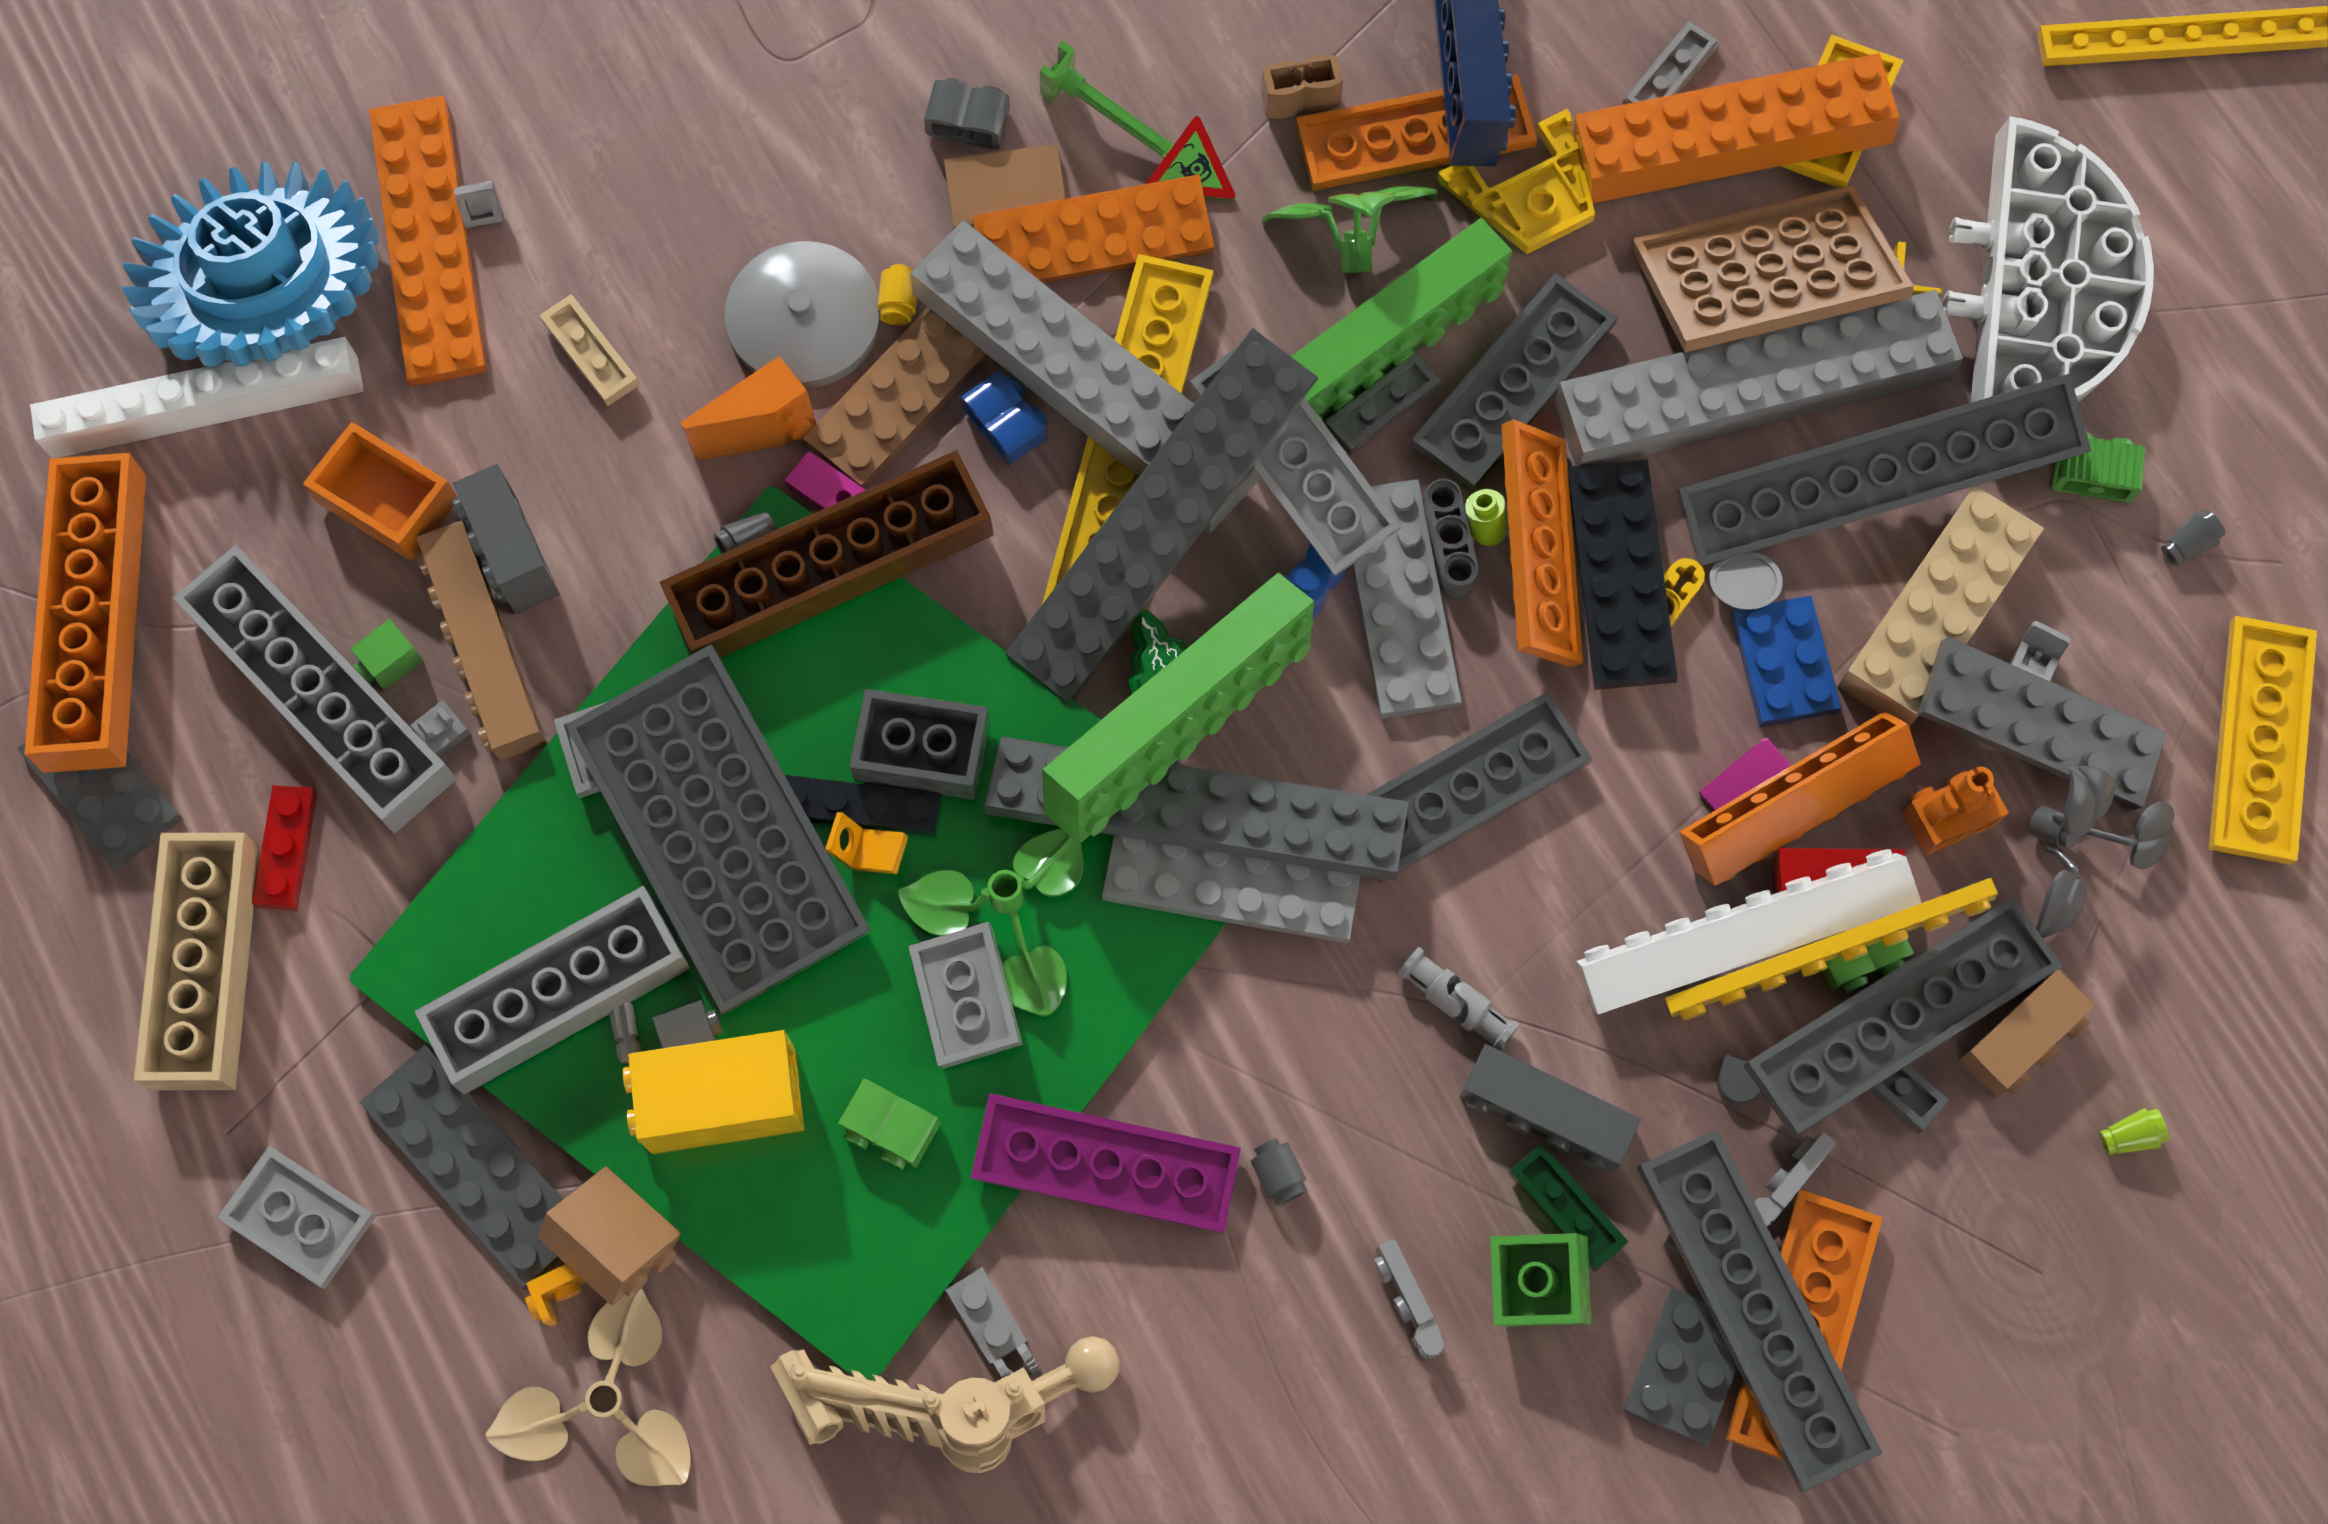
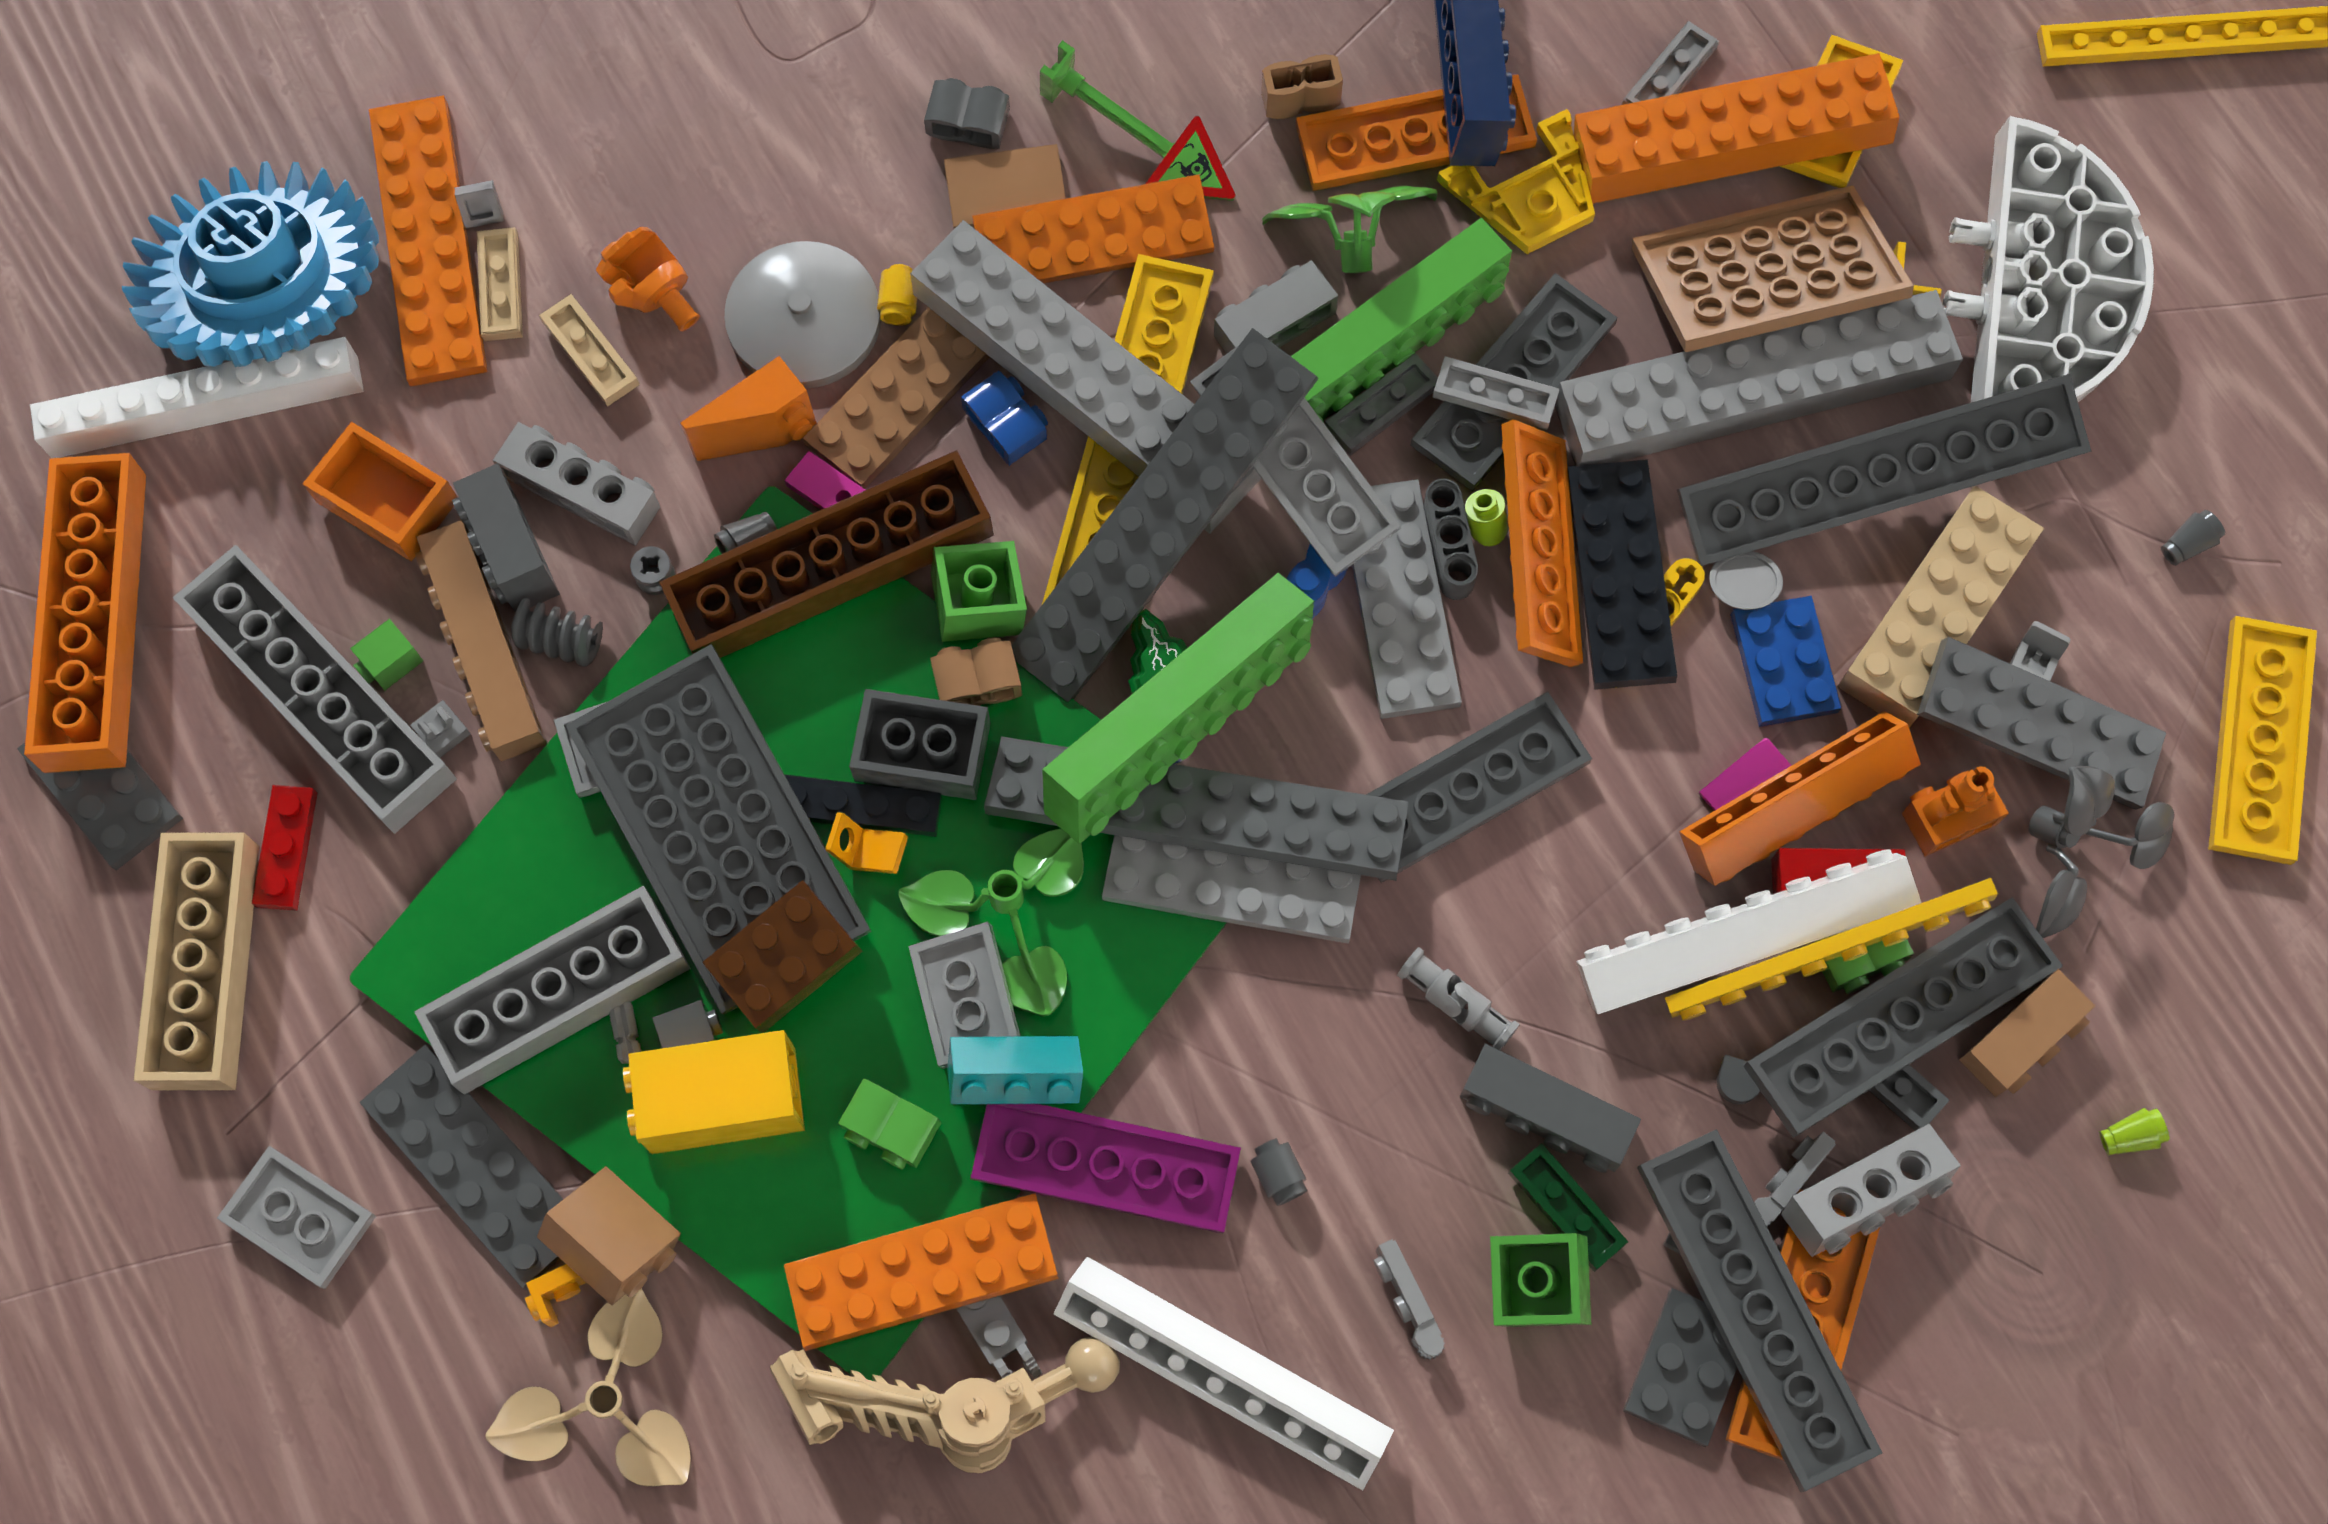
(499, 284): none -> tan tile
(555, 635): none -> dark grey piece
(624, 518): none -> light grey brick
(646, 276): none -> orange piece
(647, 577): none -> flat silver wheel
(782, 957): none -> reddish brown piece
(920, 1272): none -> orange plate
(977, 674): none -> medium nougat brick
(978, 591): none -> bright green brick
(1015, 1070): none -> teal brick
(1224, 1372): none -> white brick
(1279, 310): none -> light grey brick
(1495, 393): none -> light grey plate
(1919, 1154): none -> light grey brick
(2107, 472): bright green brick -> none

